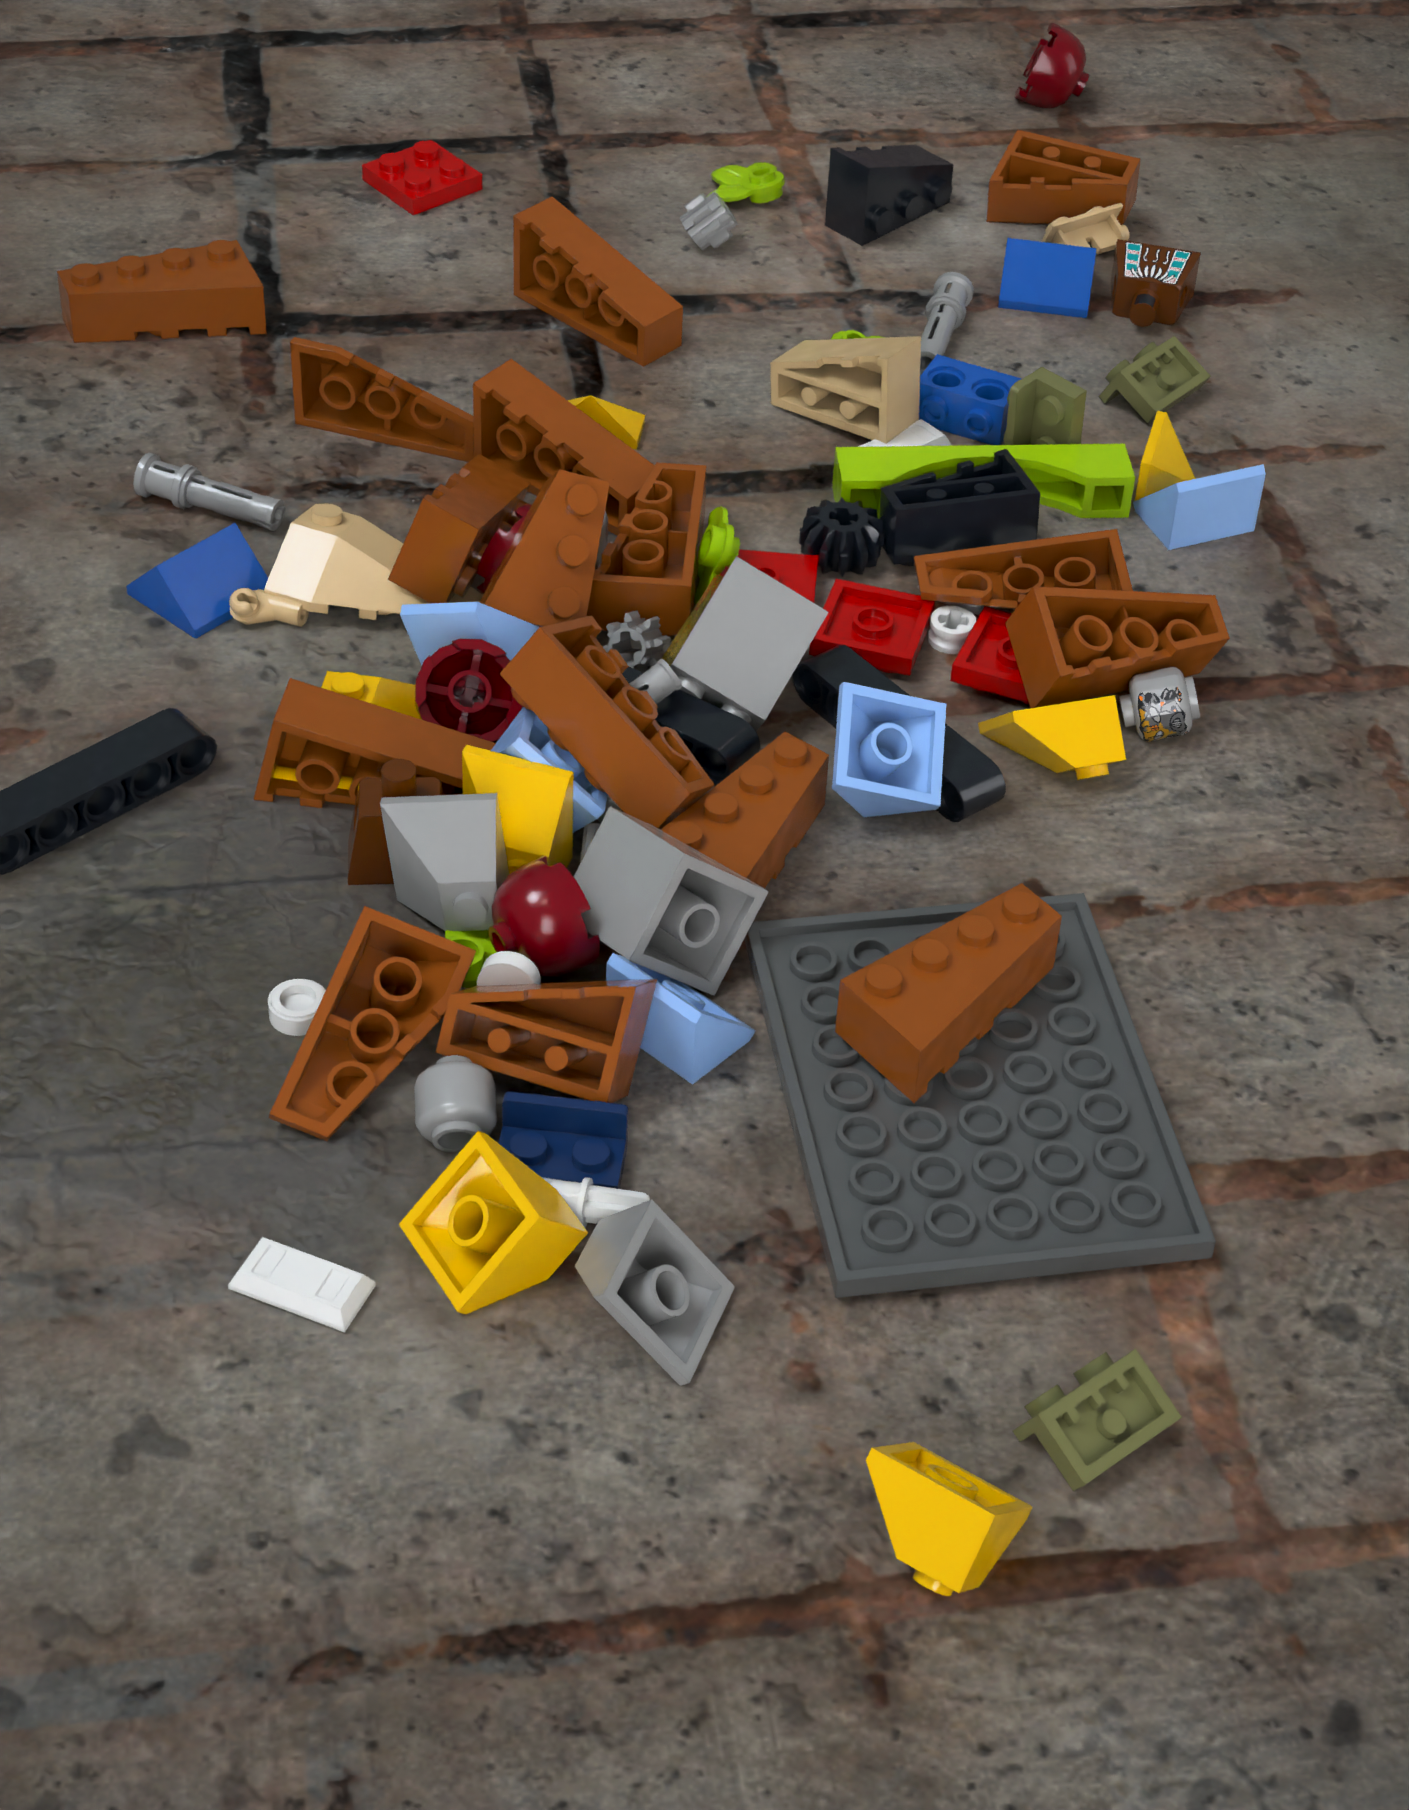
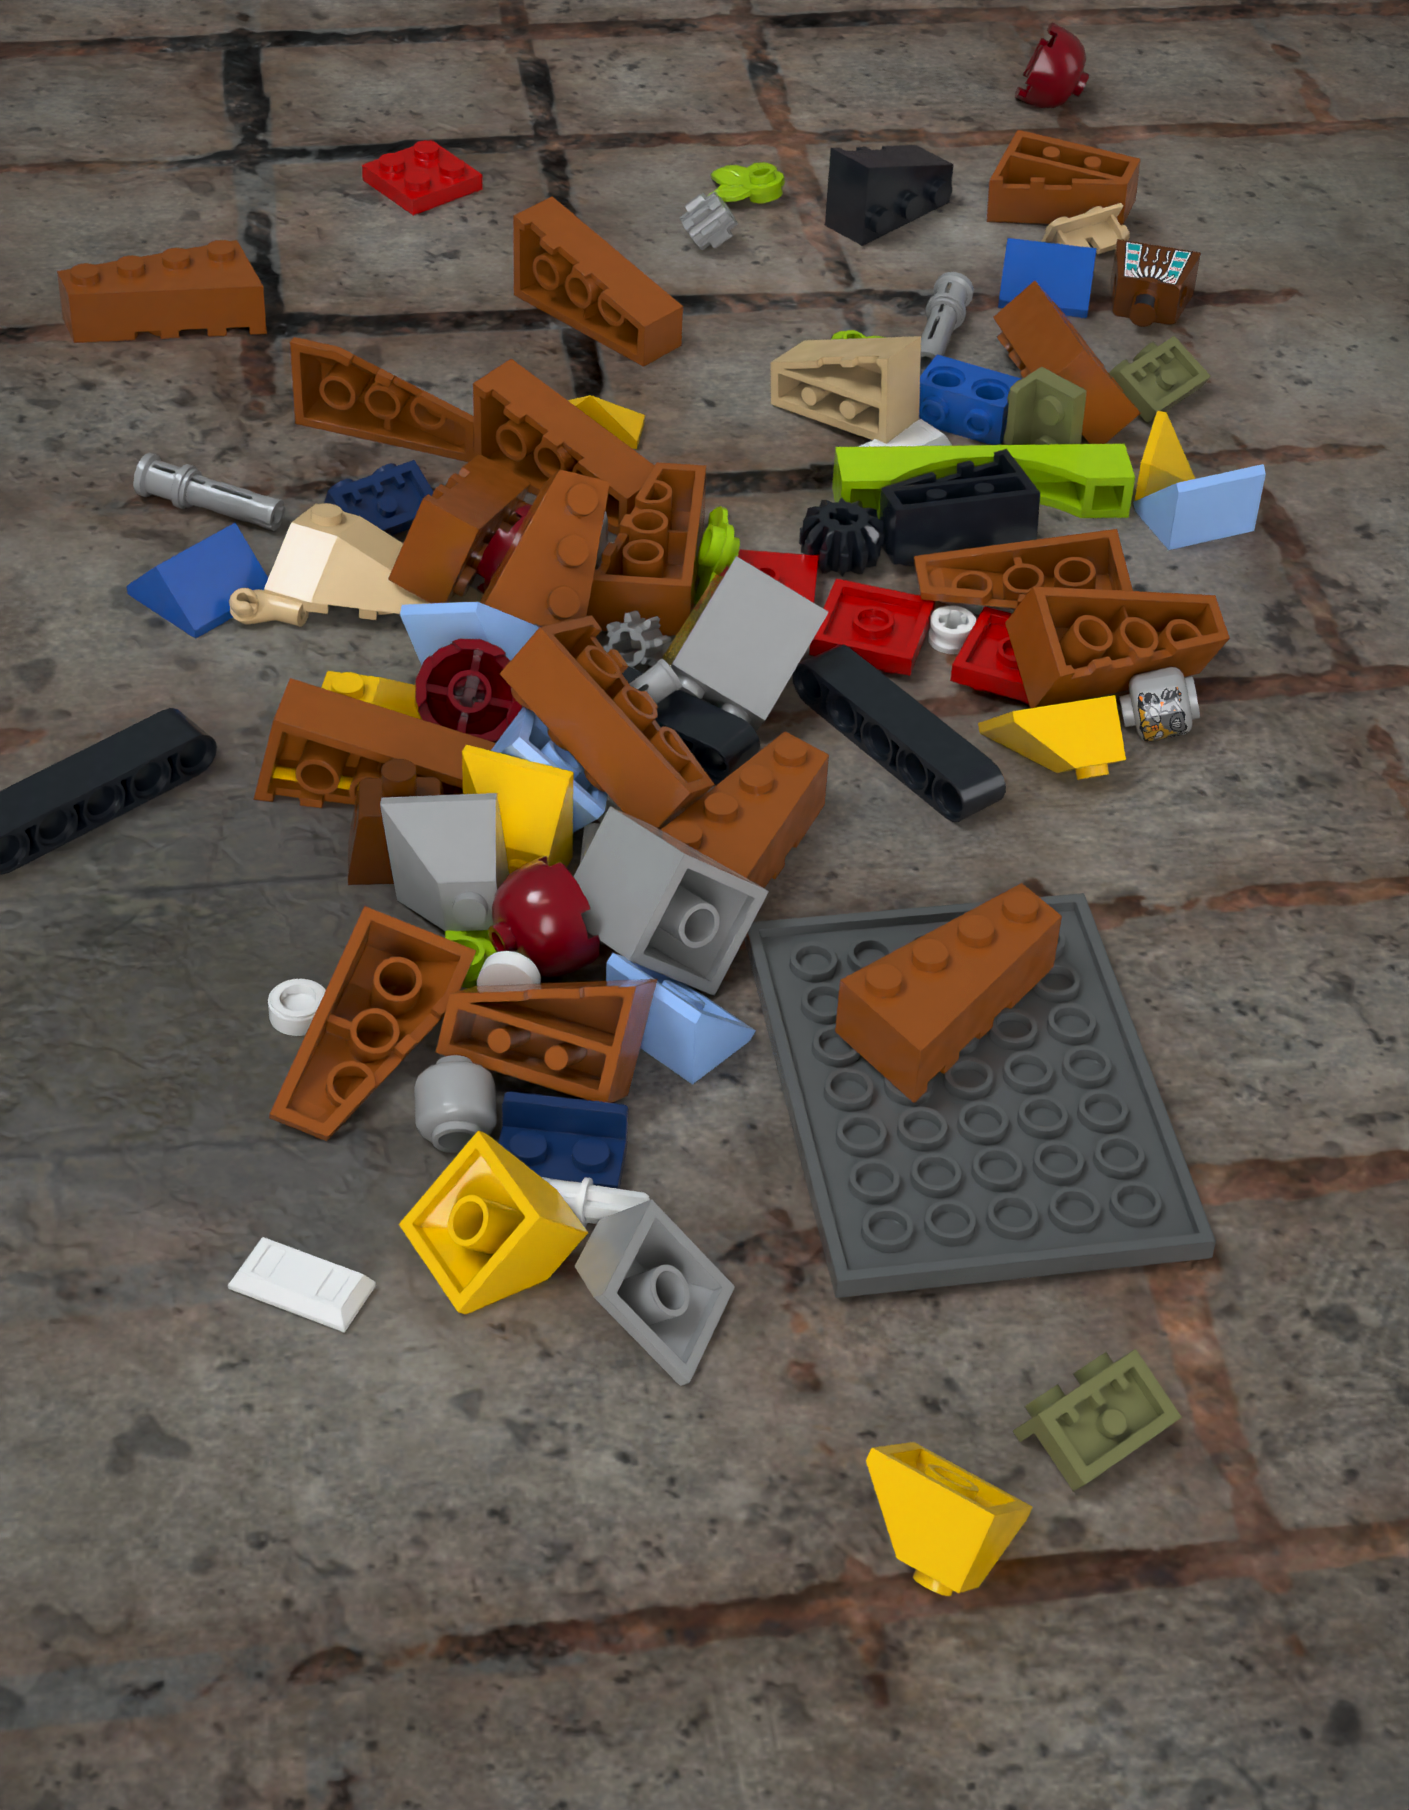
(385, 498): none -> dark blue bracket
(888, 751): light blue slope -> none
(1043, 336): none -> dark orange wedge

